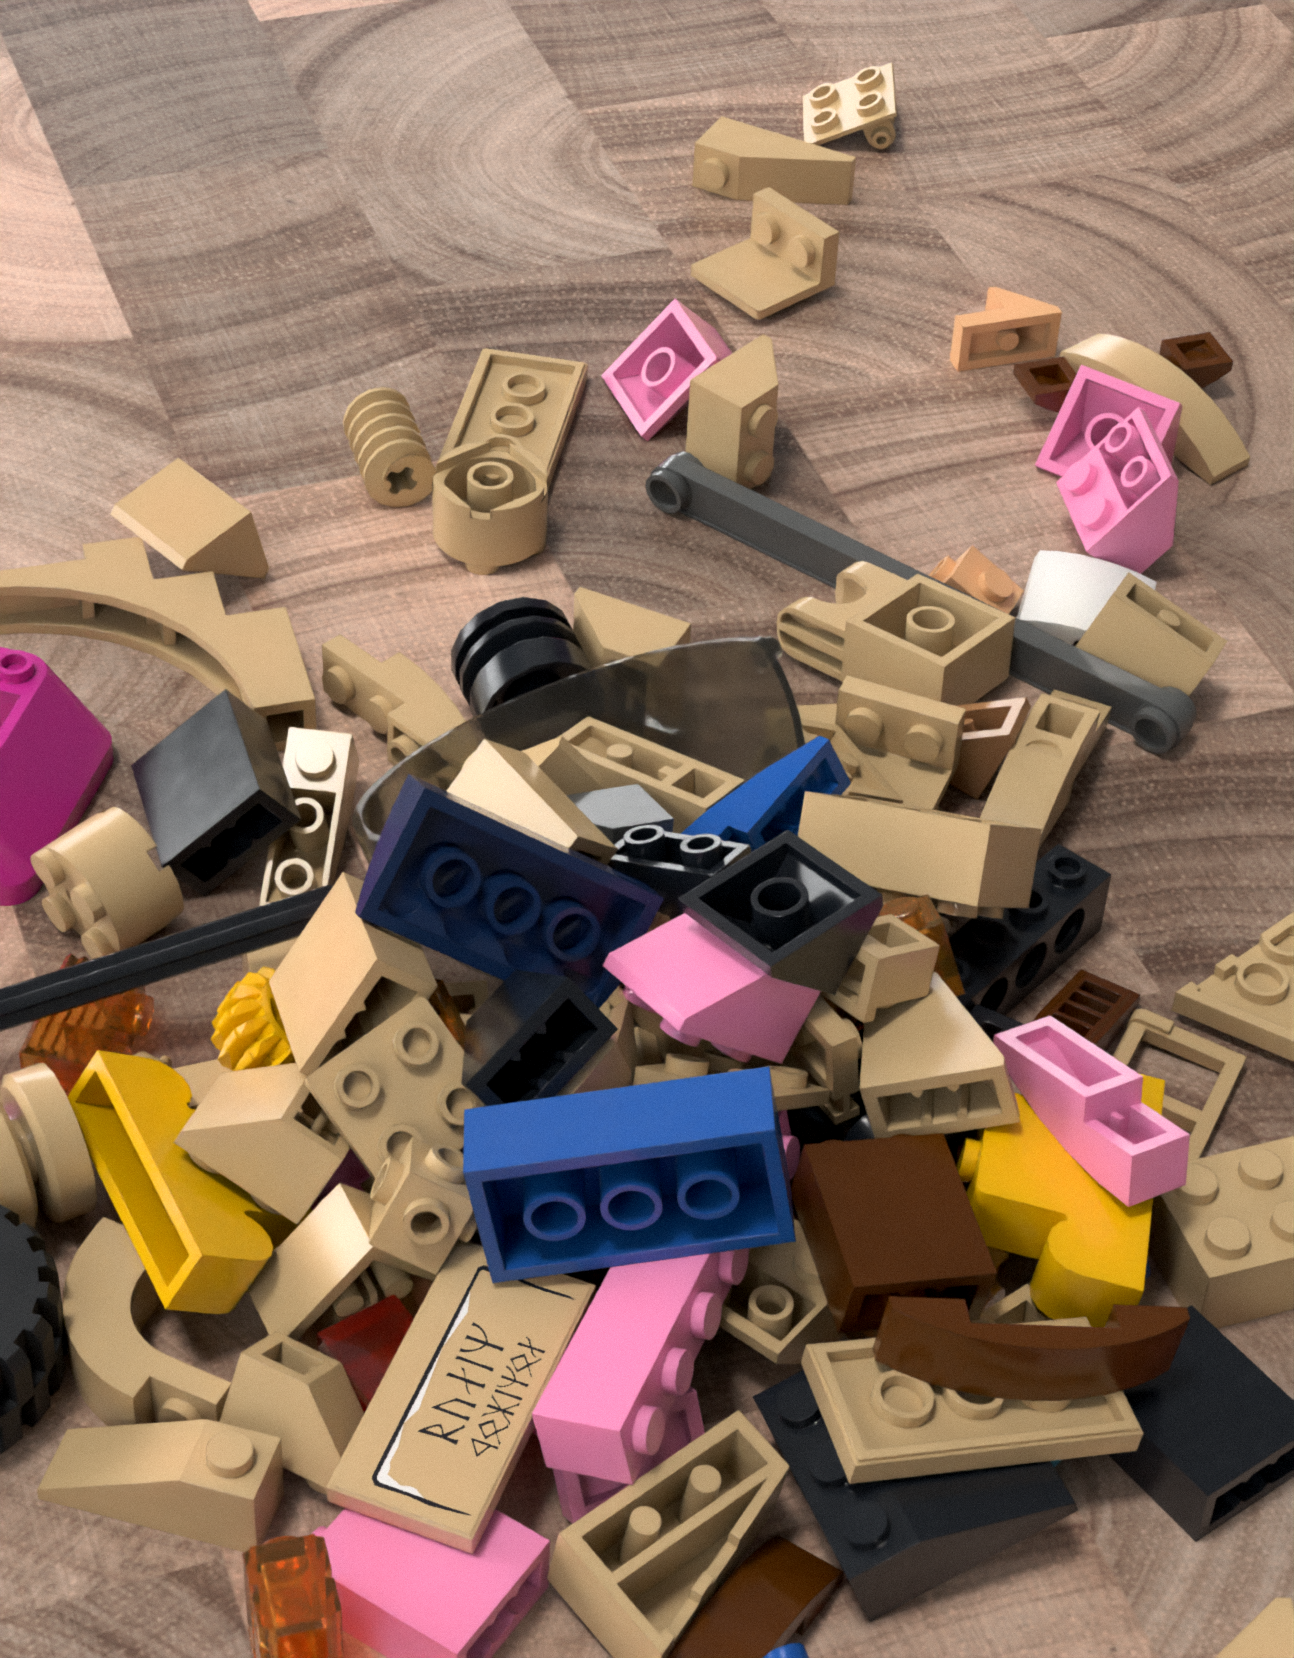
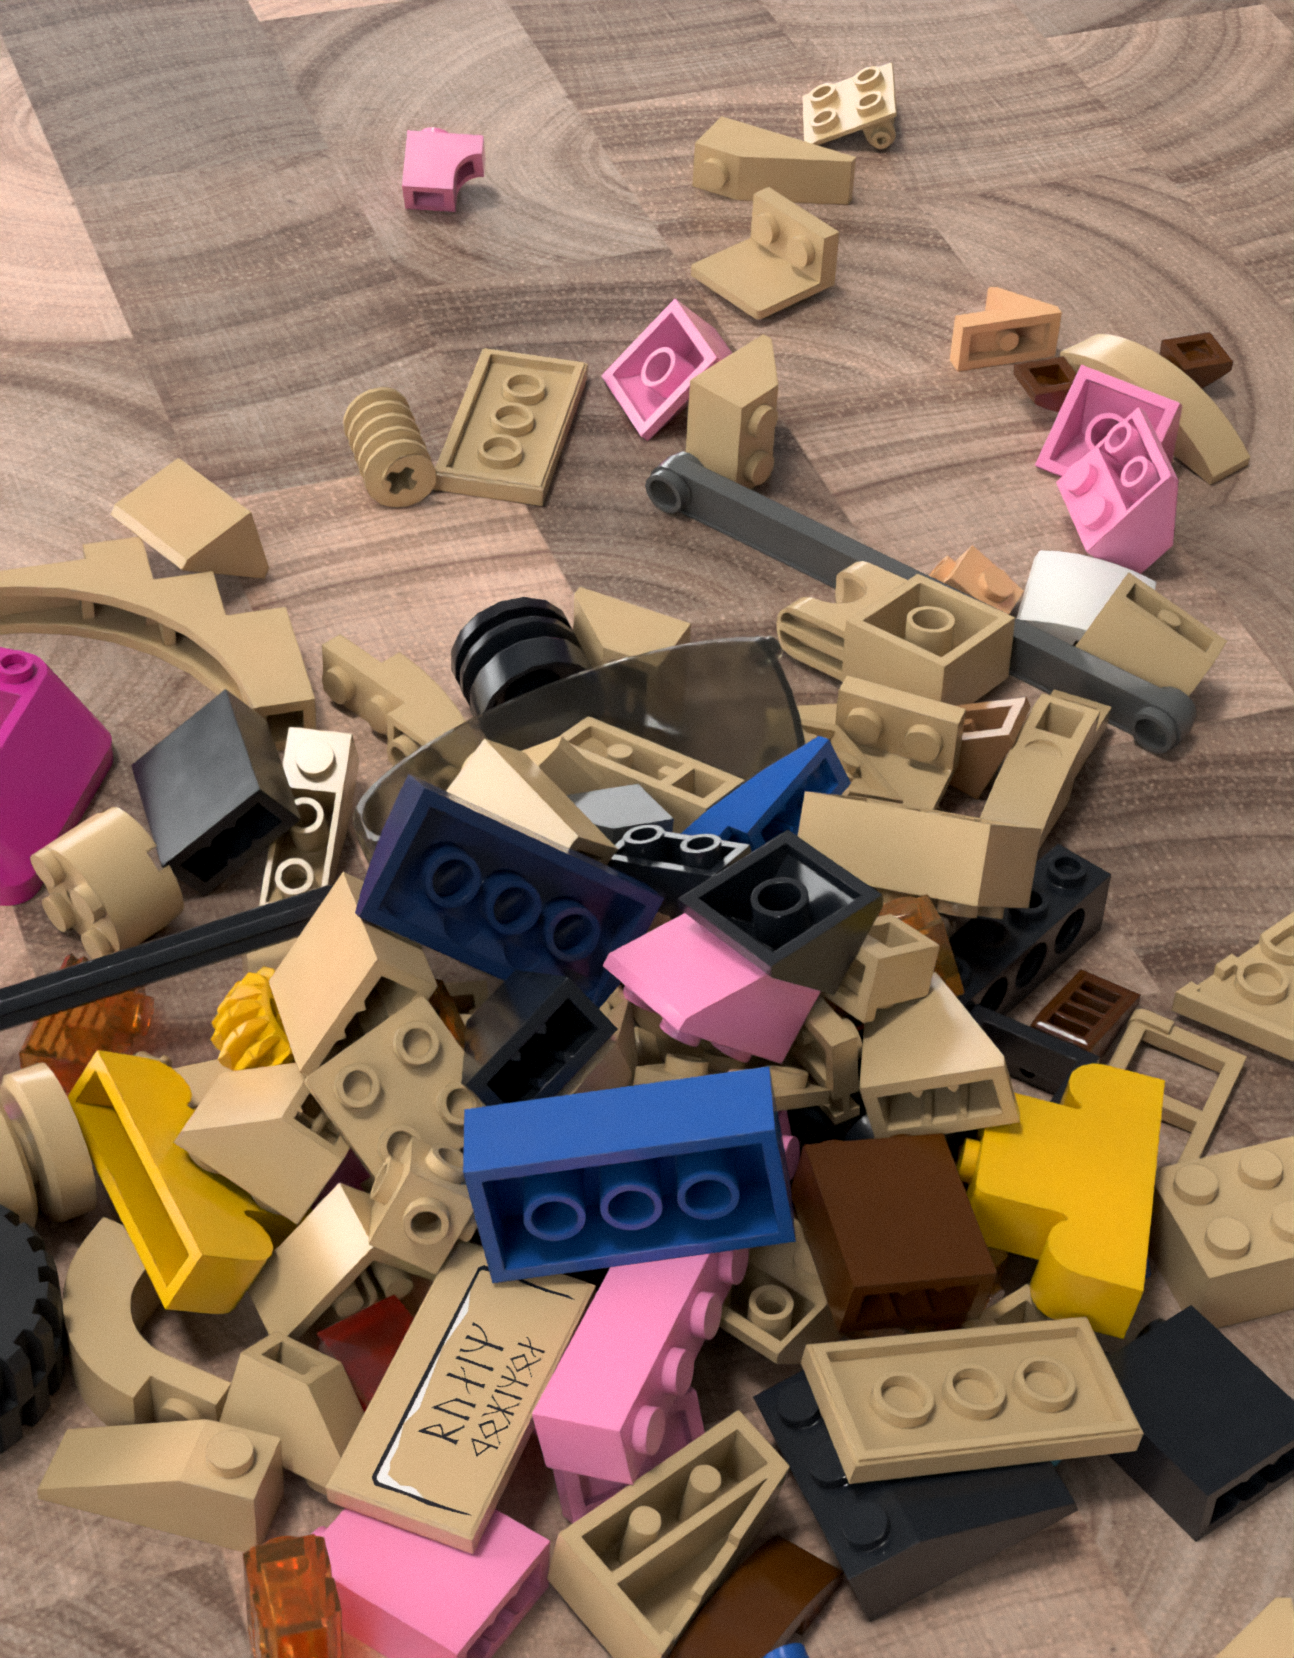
(439, 166): none -> bright pink brick
(490, 505): tan brick -> none
(1027, 1362): reddish brown slope -> none
(1095, 1110): bright pink slope -> none

